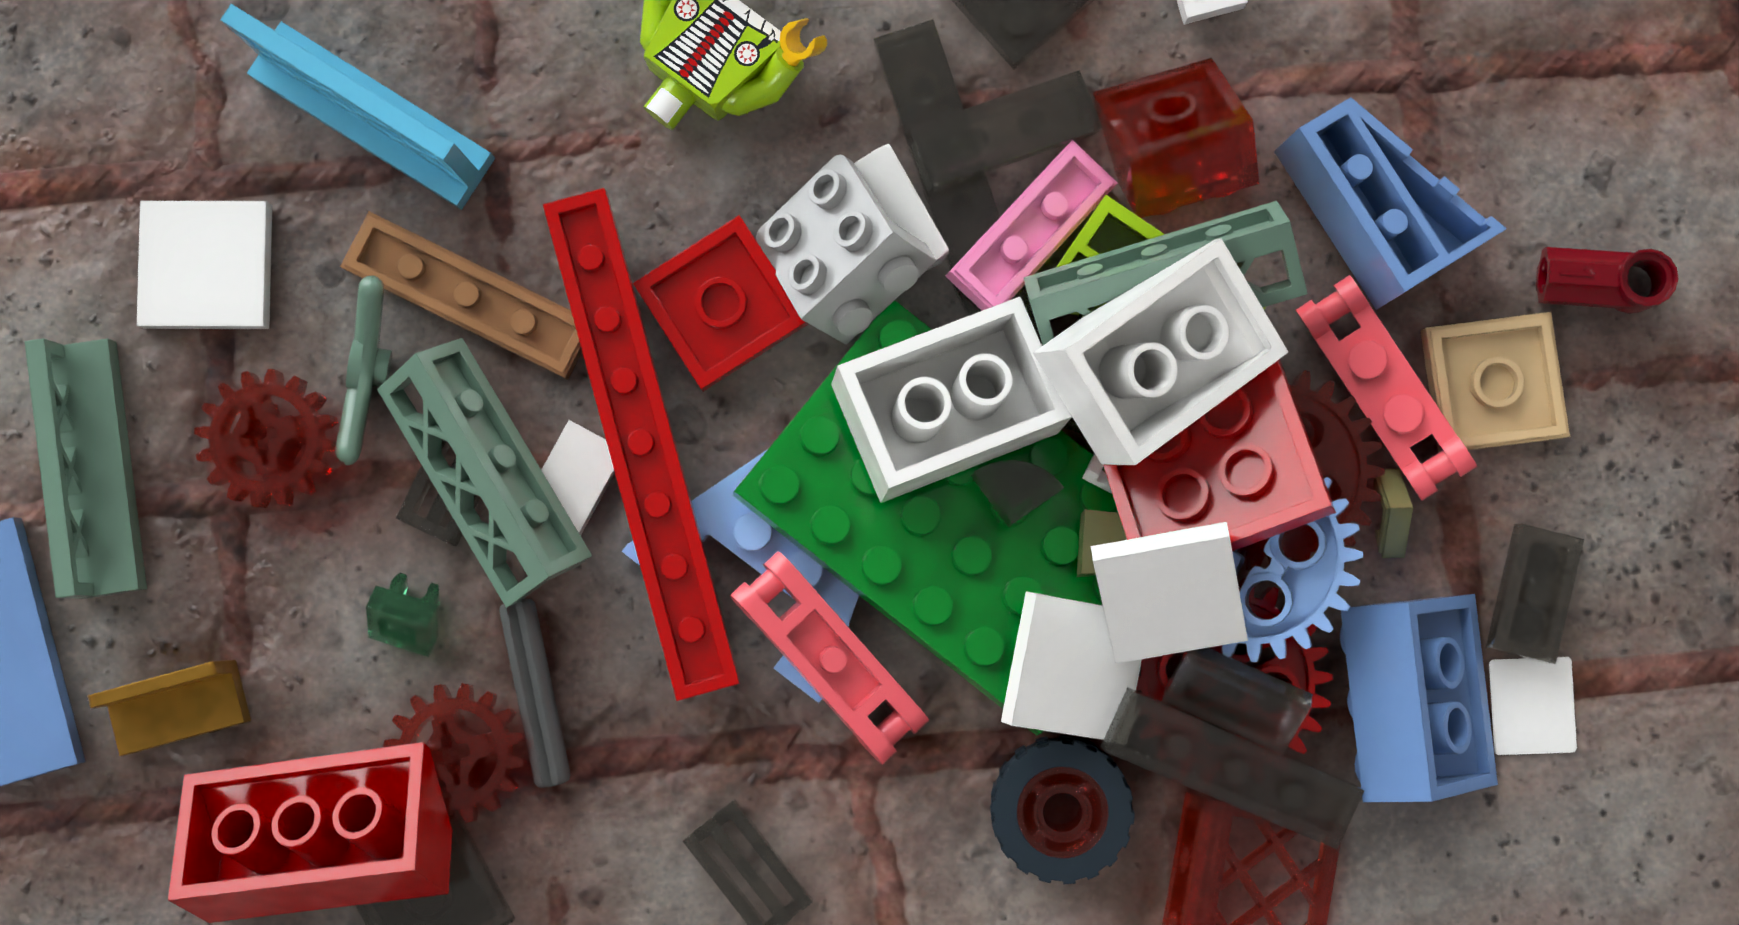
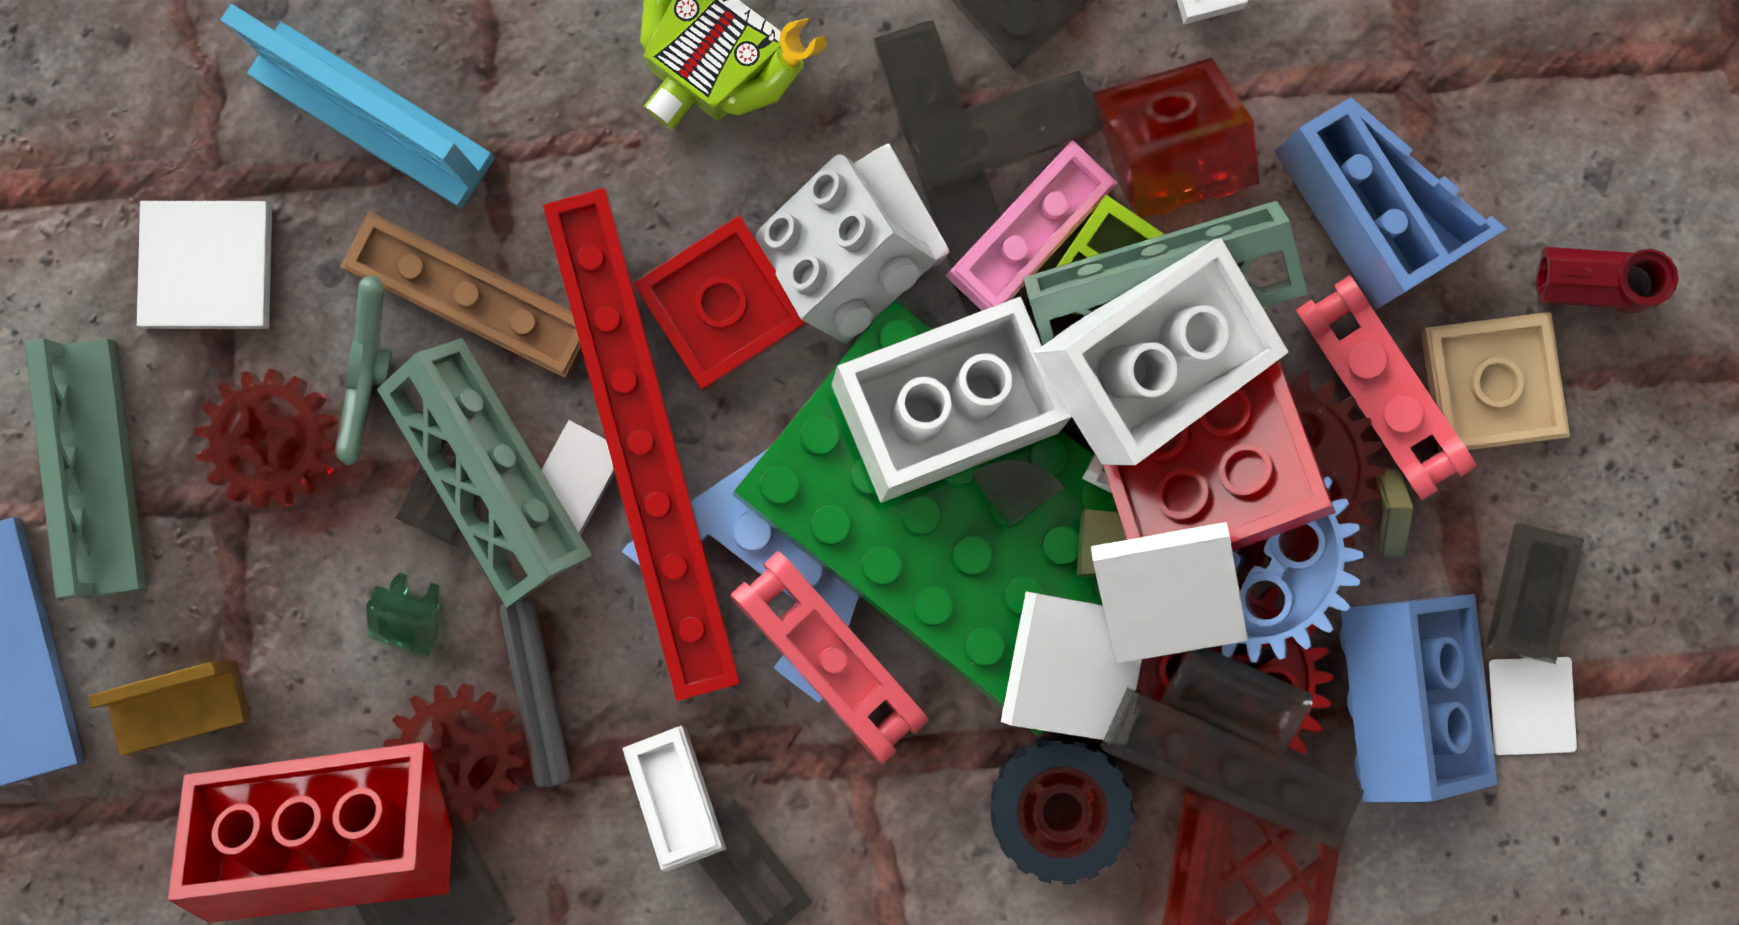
(674, 798): none -> white tile

